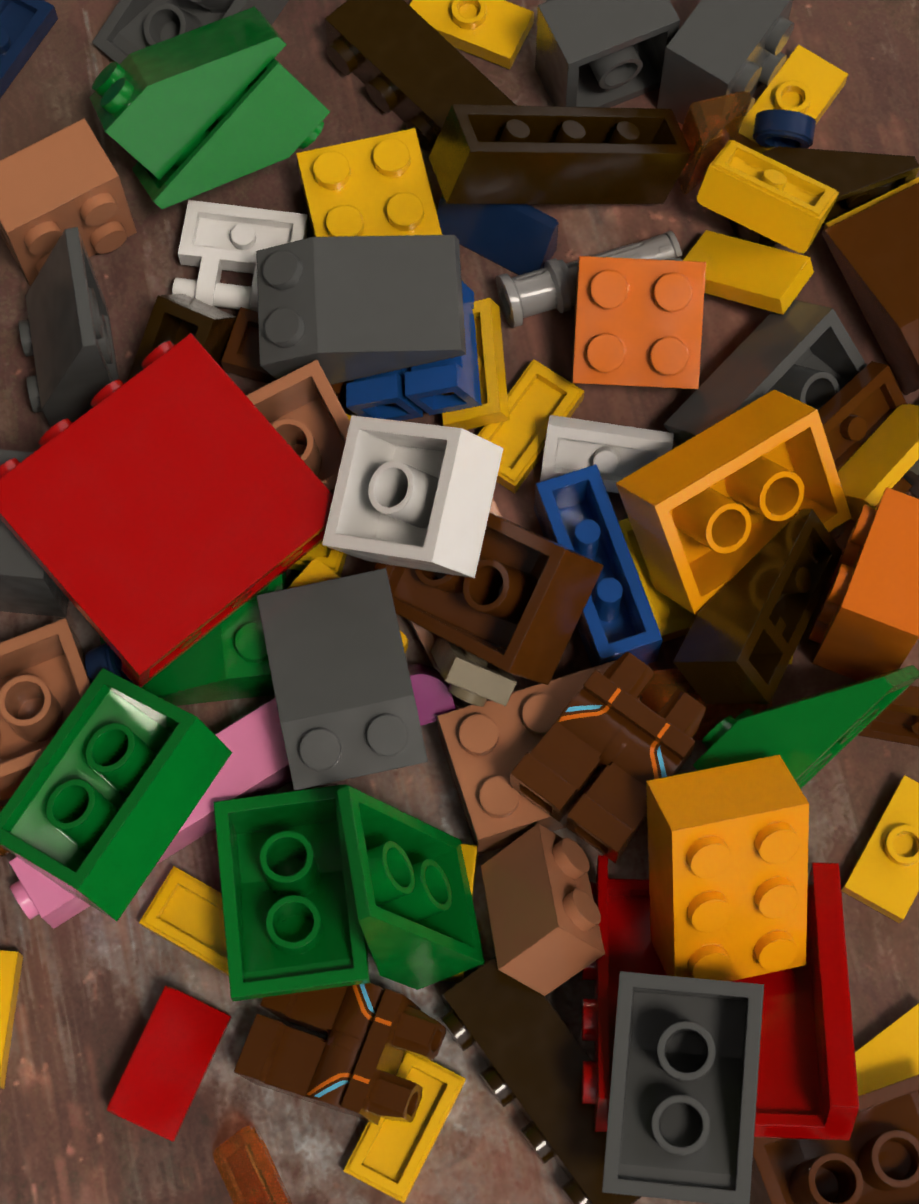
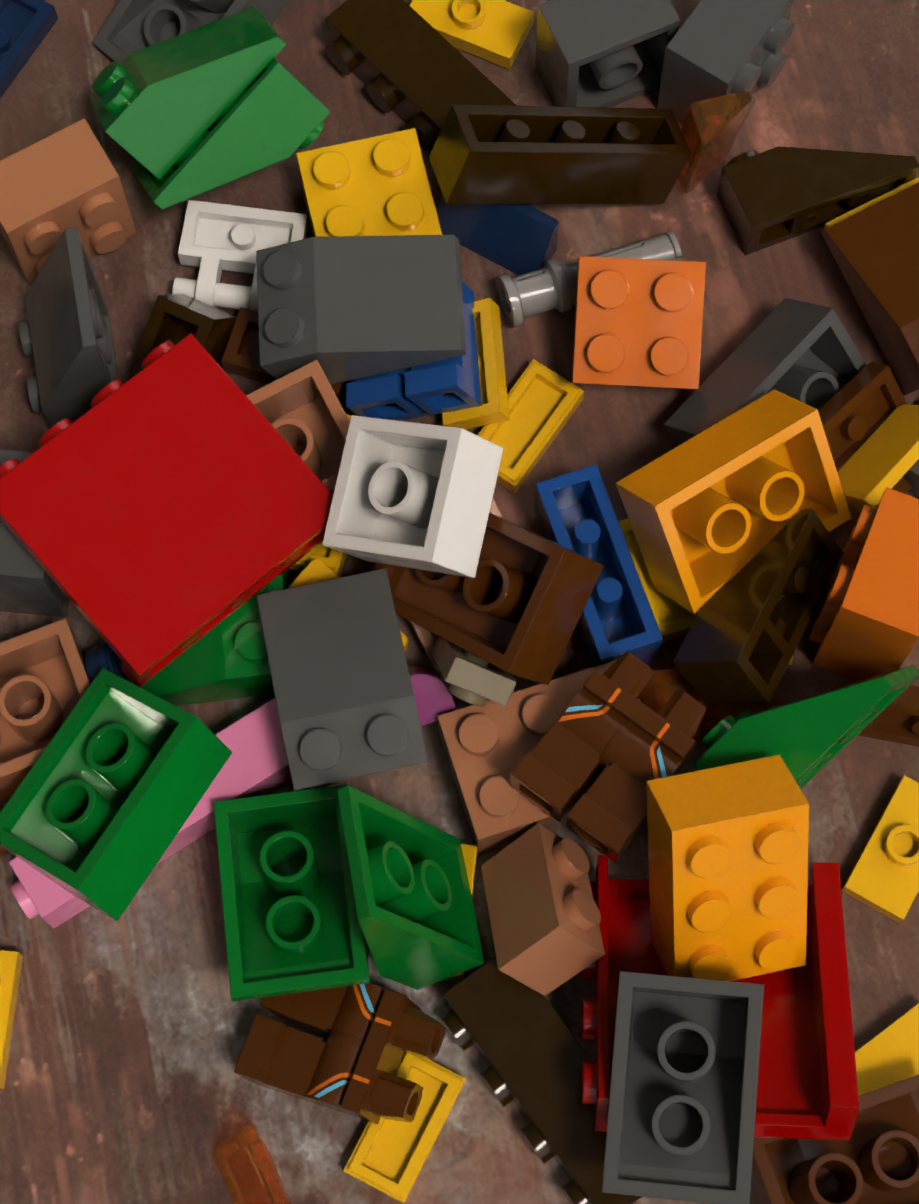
(169, 1063): red slope -> none
(189, 918): yellow tile -> none
(614, 448): white plate -> none
(751, 271): yellow tile -> none
(766, 196): yellow slope -> none
(783, 129): dark blue tile -> none
(801, 85): yellow plate -> none

